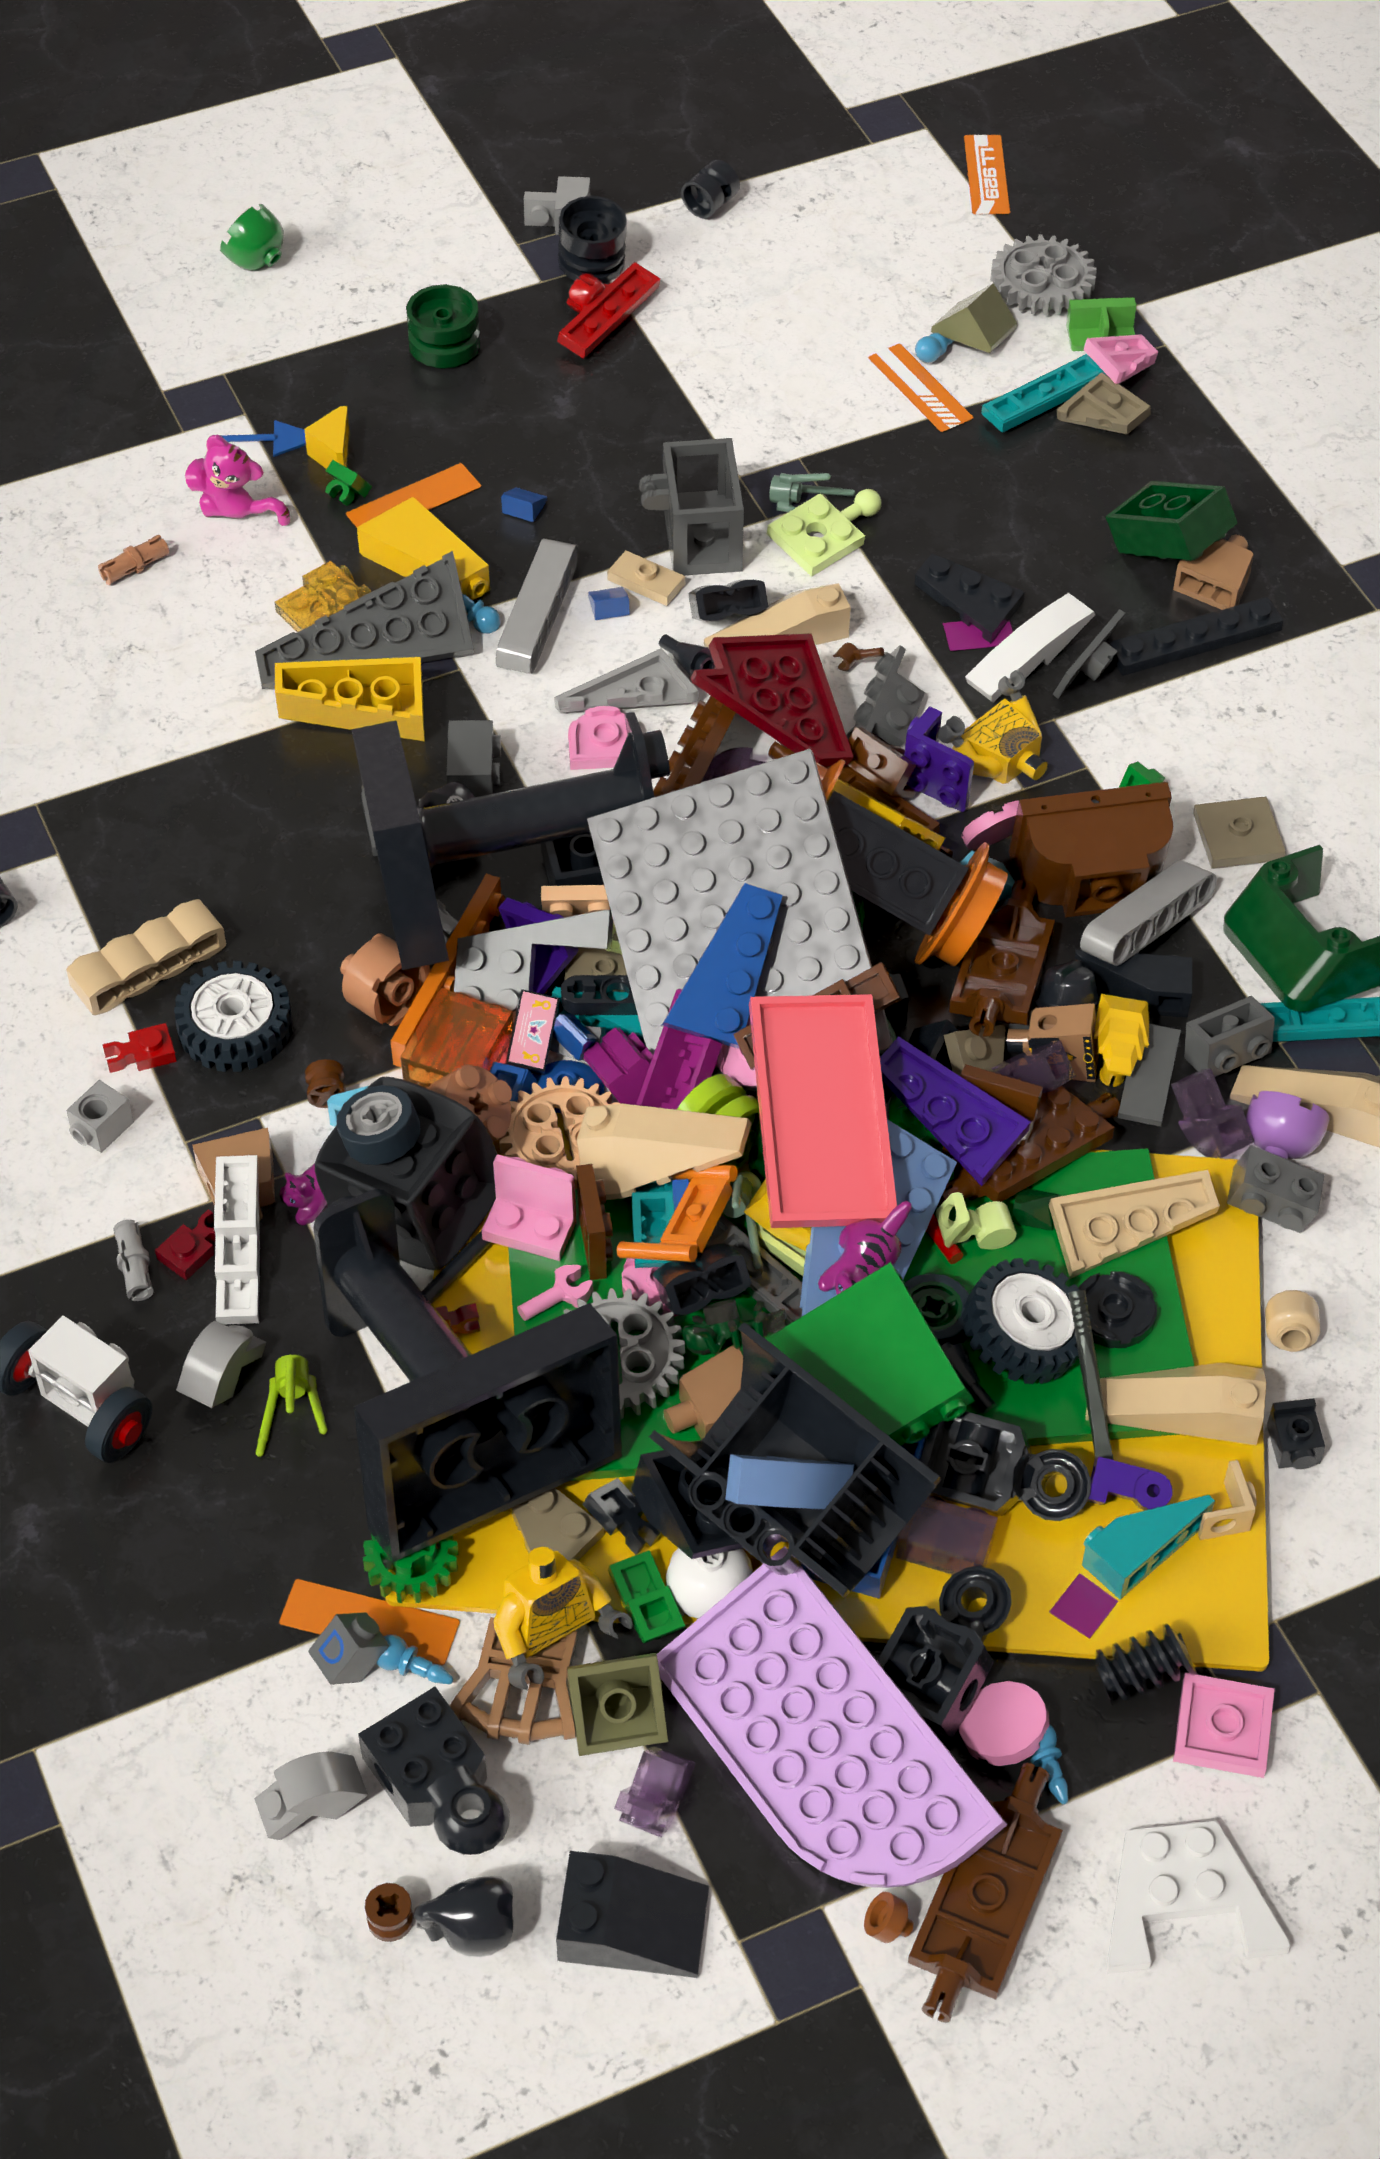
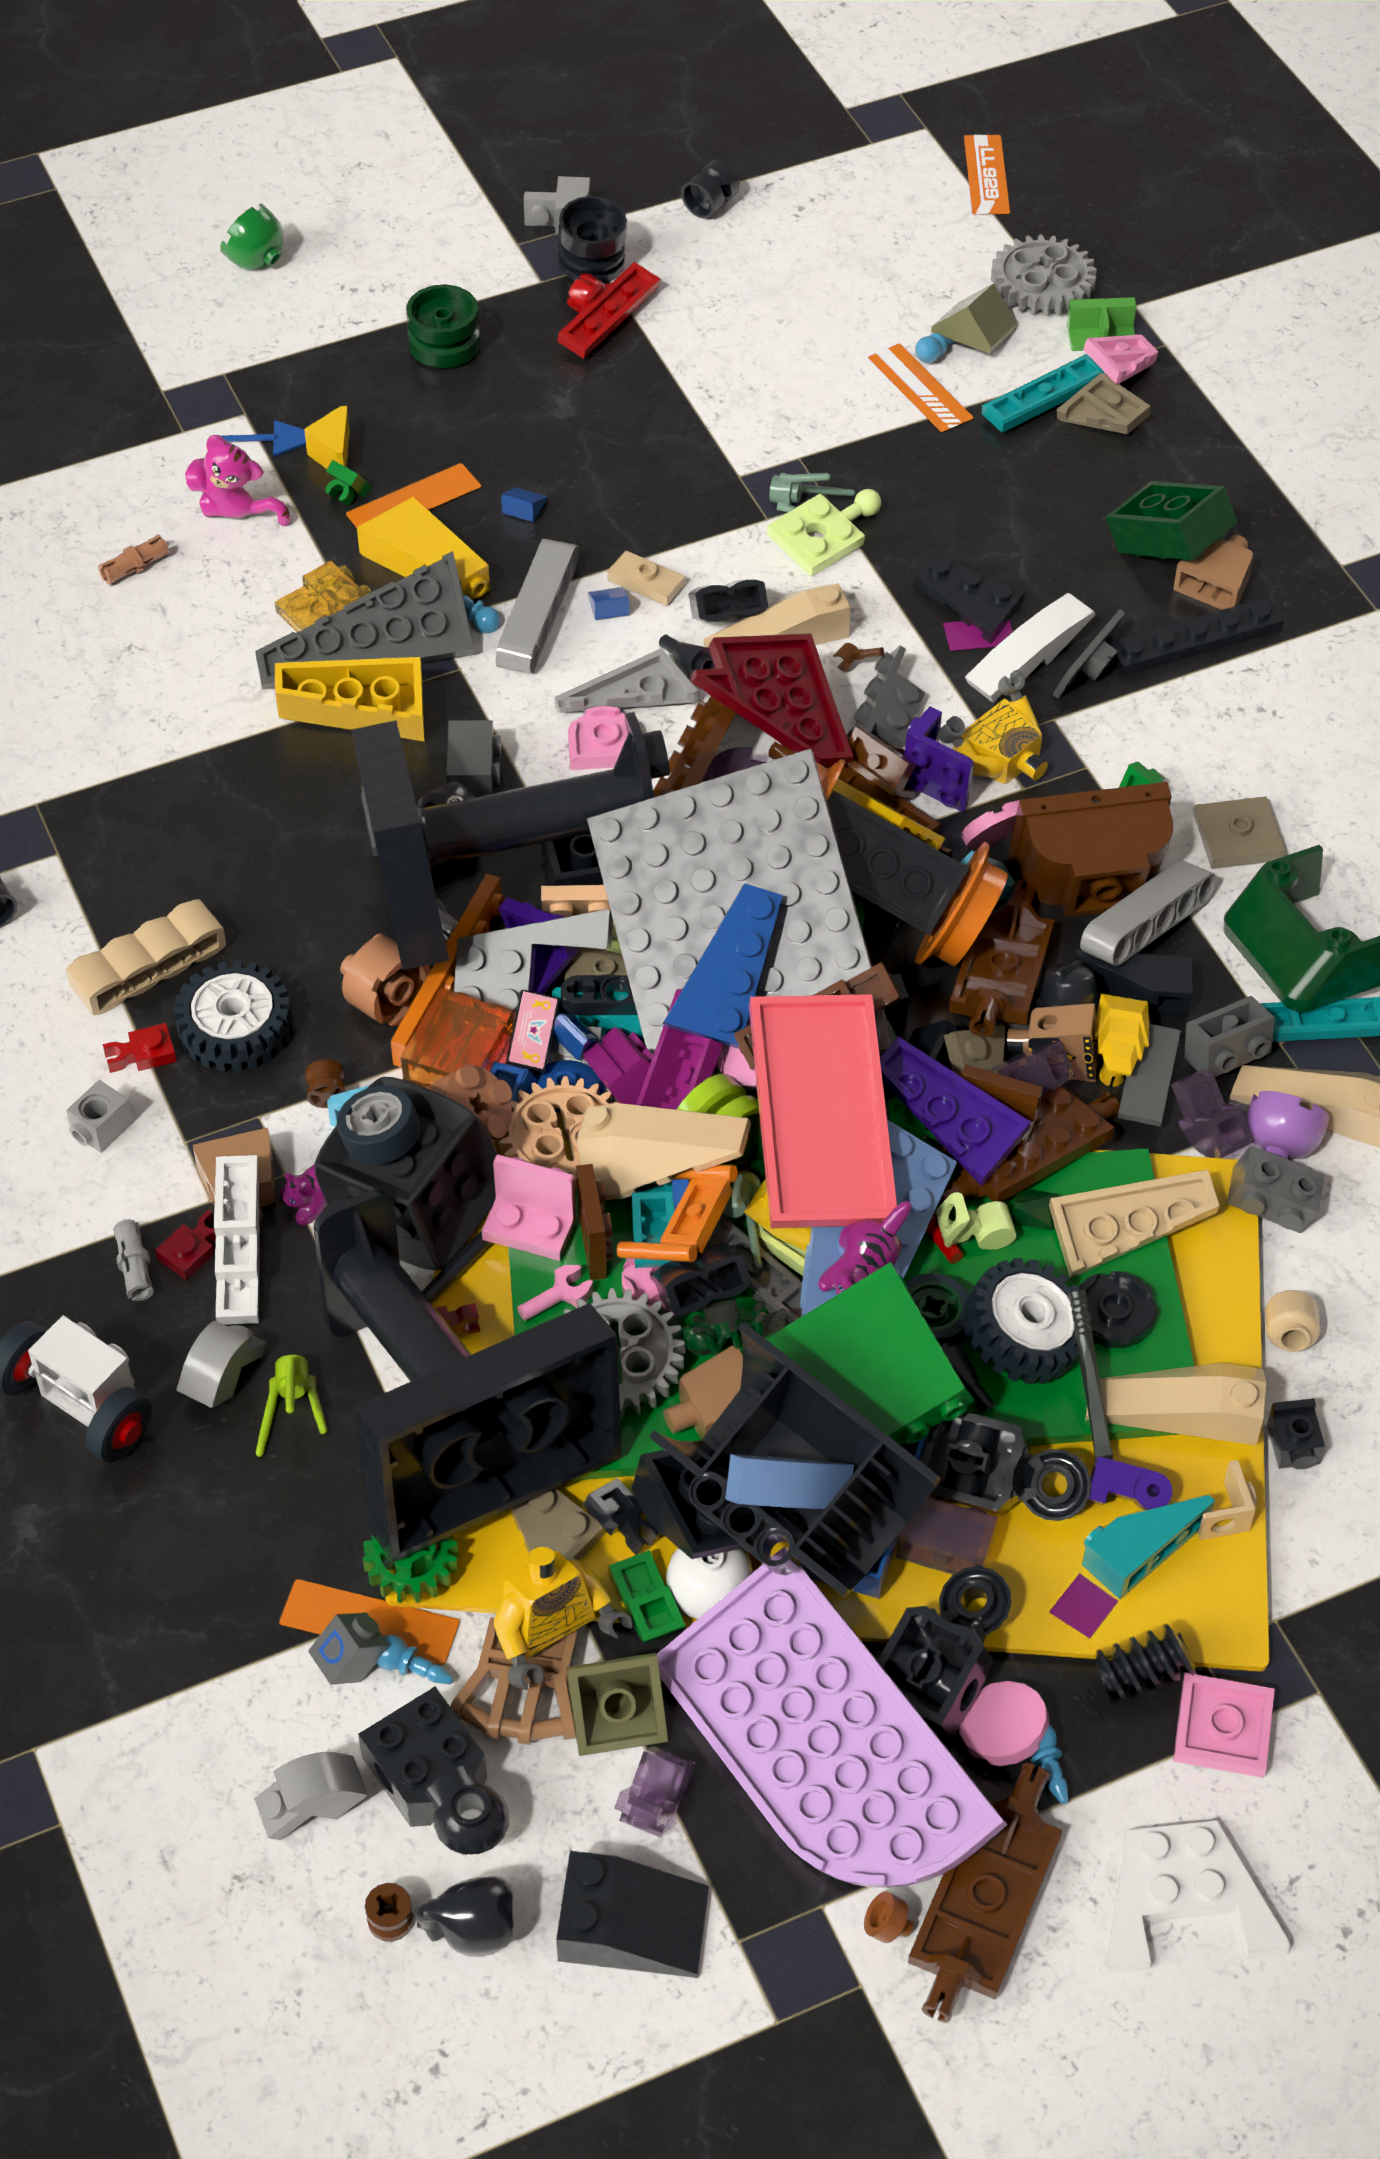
(700, 525): dark grey piece -> none

